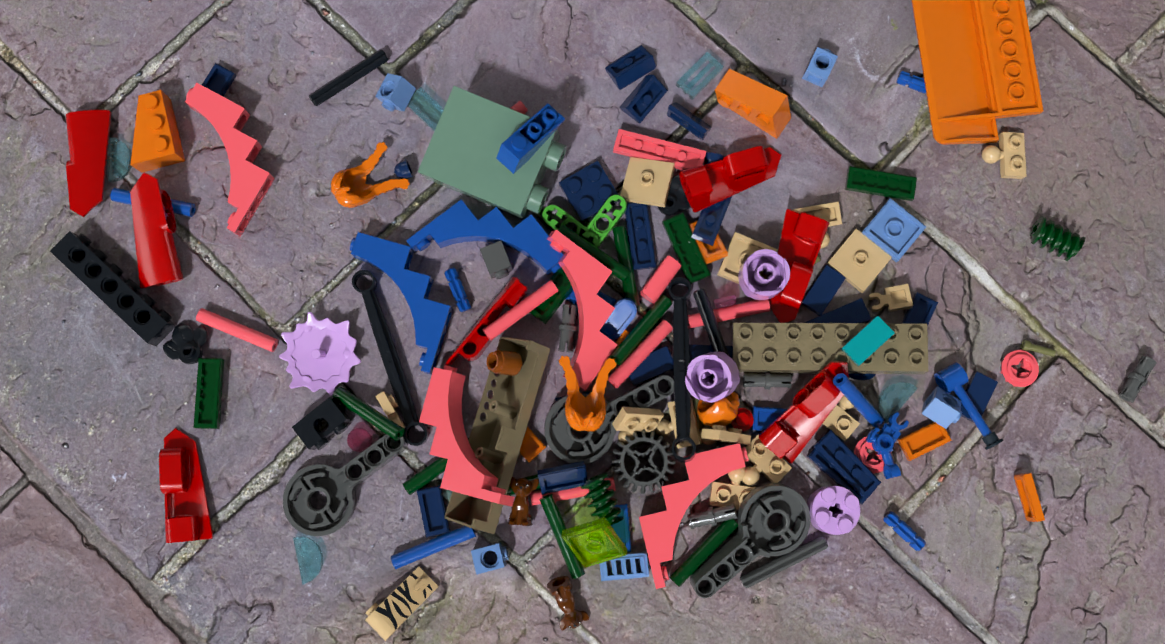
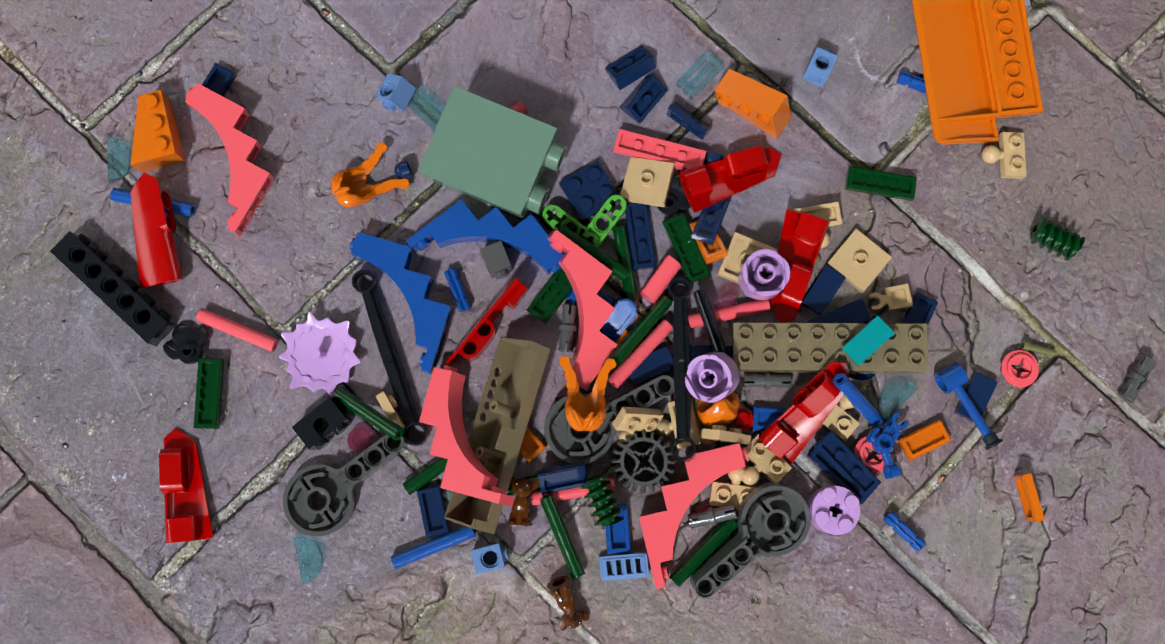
(88, 157): red panel -> none
(348, 77): black axle -> none
(400, 603): tan door -> none
(504, 362): dark orange brick -> none
(520, 310): coral piece -> none
(529, 138): blue slope -> none
(594, 542): clear neon green plate -> none
(784, 562): dark grey axle -> none
(893, 229): medium blue plate -> none
(942, 407): medium blue brick -> none

